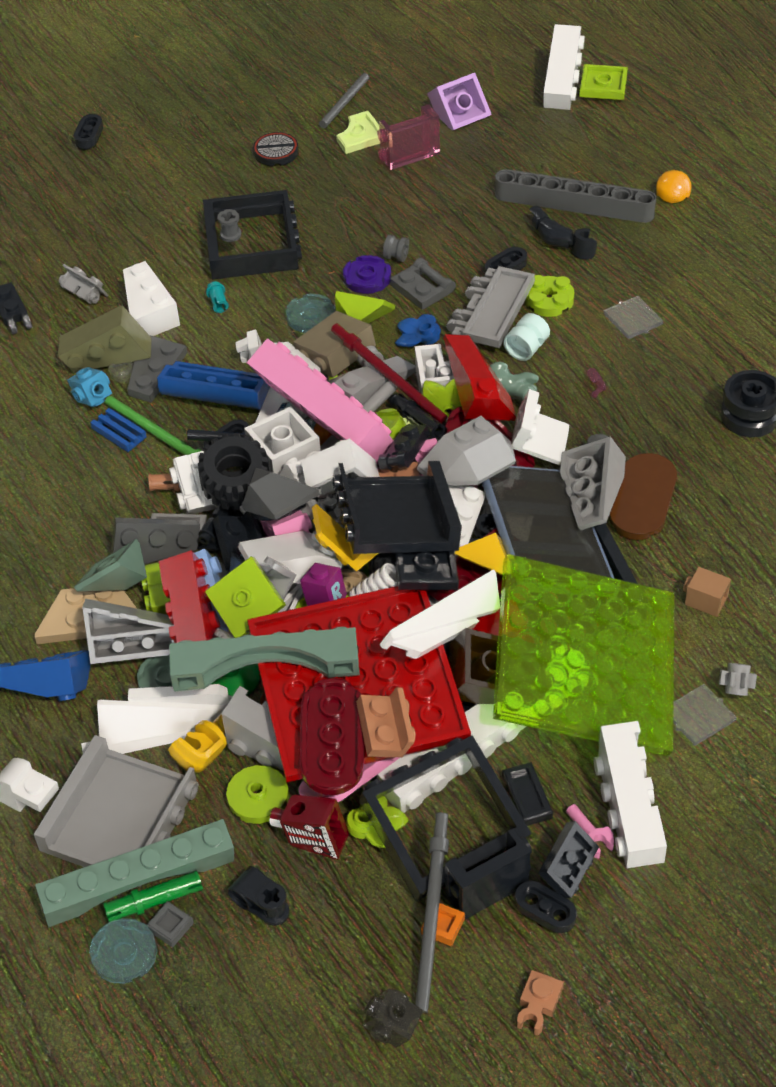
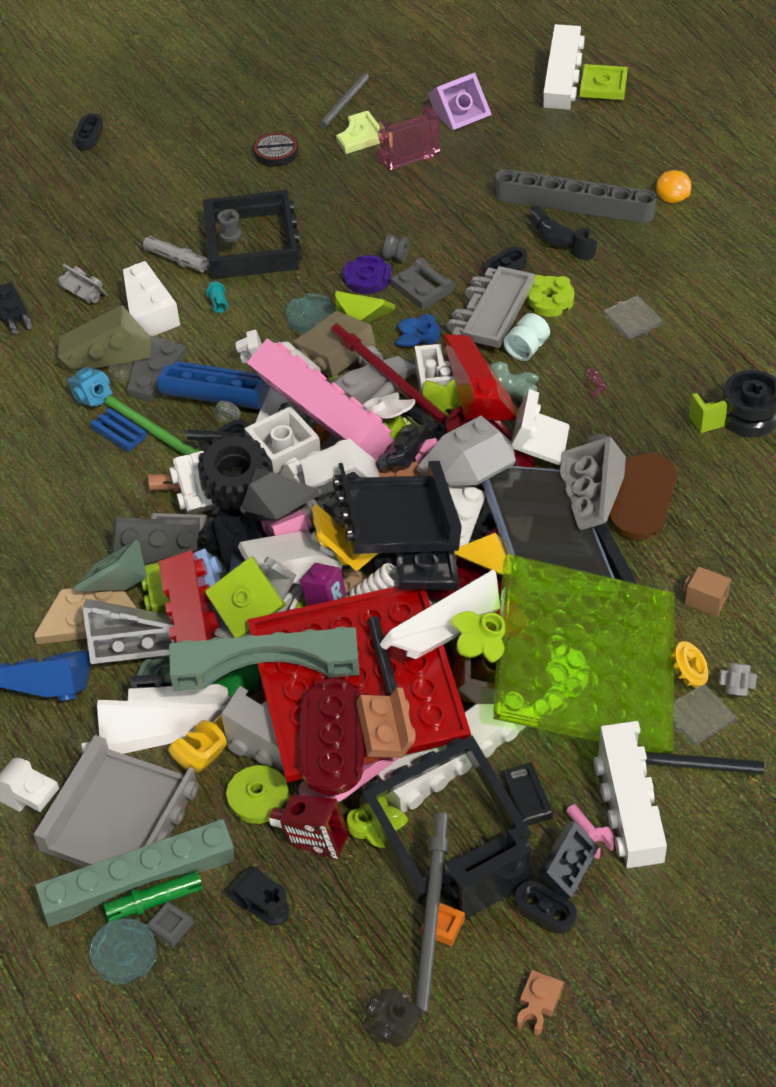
(147, 681): none -> black slope
(184, 257): none -> light grey pin
(226, 412): none -> clear tile
(382, 655): none -> black bar
(388, 406): none -> white plate
(477, 637): none -> lime plate
(693, 672): none -> yellow gear
(703, 762): none -> black bar
(708, 415): none -> lime panel

